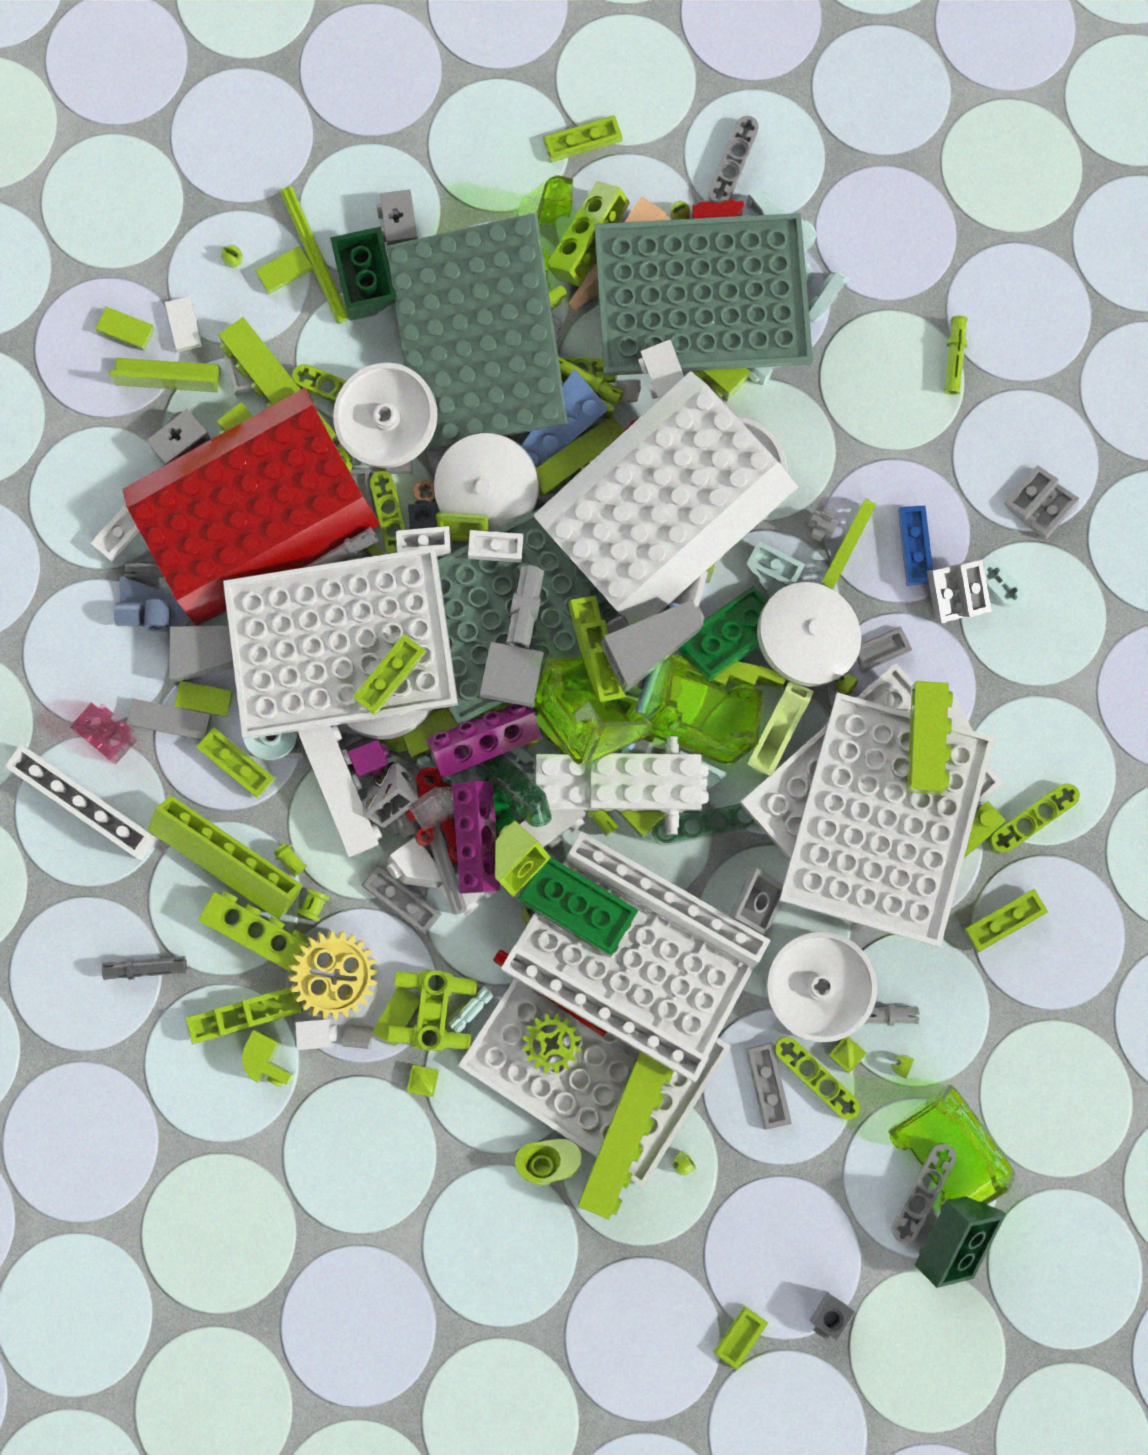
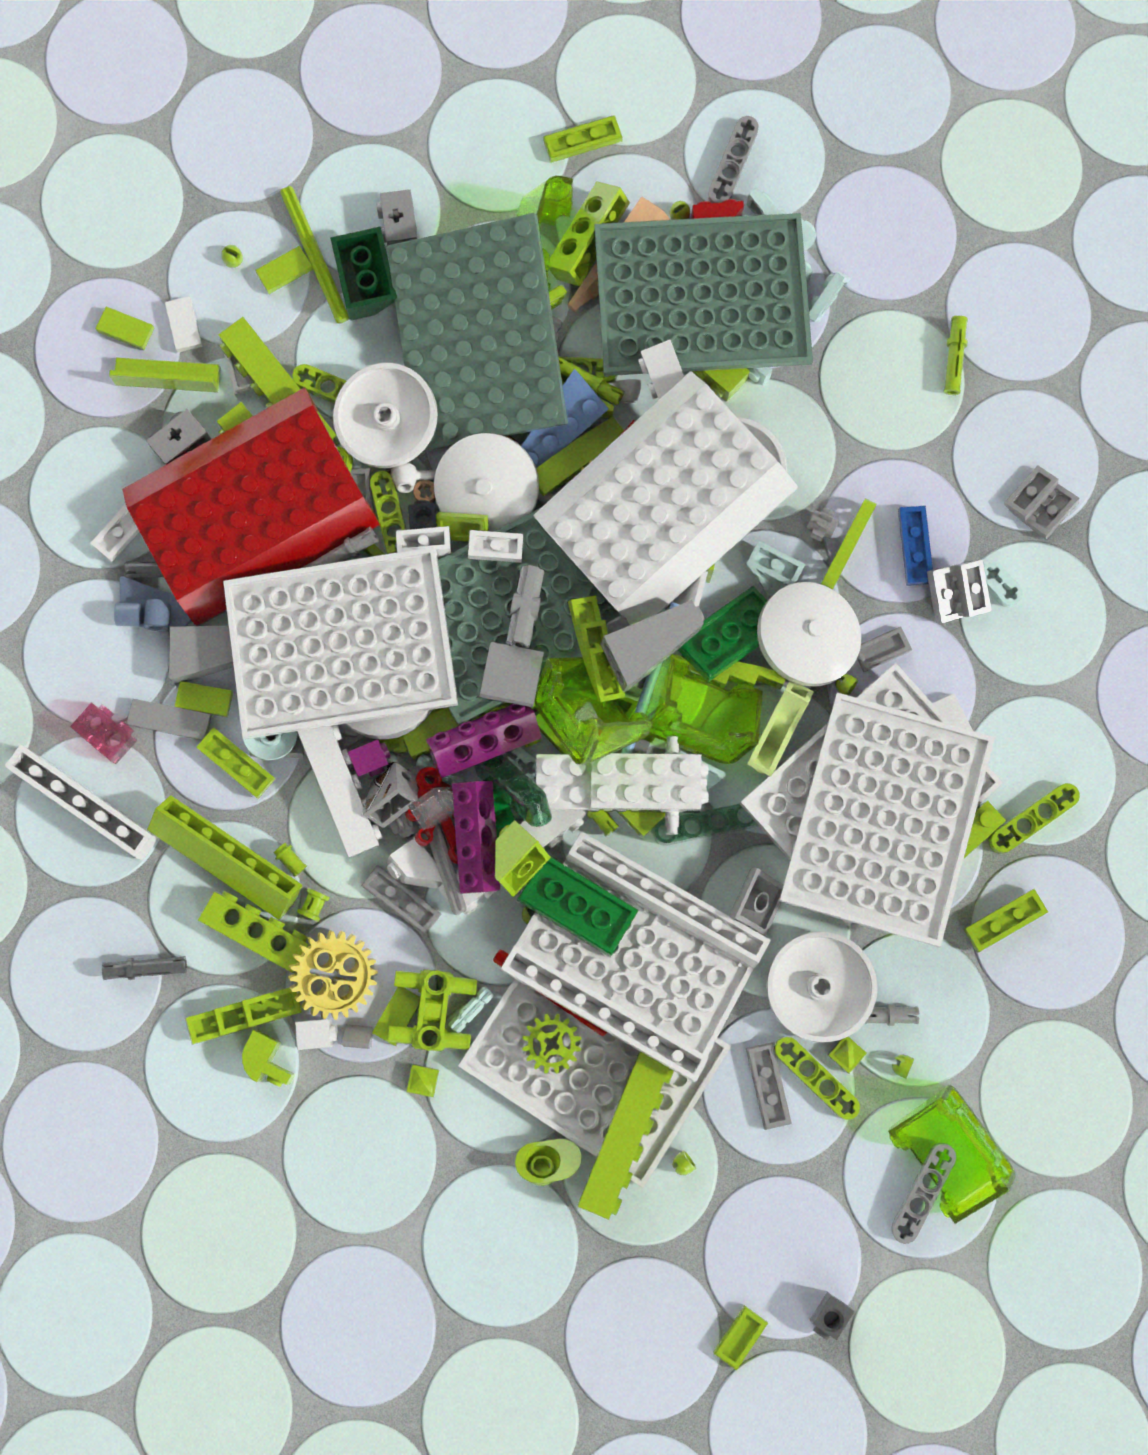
(389, 674): lime plate -> none
(406, 476): none -> white bar
(929, 738): lime brick -> none
(958, 1241): dark green slope -> none

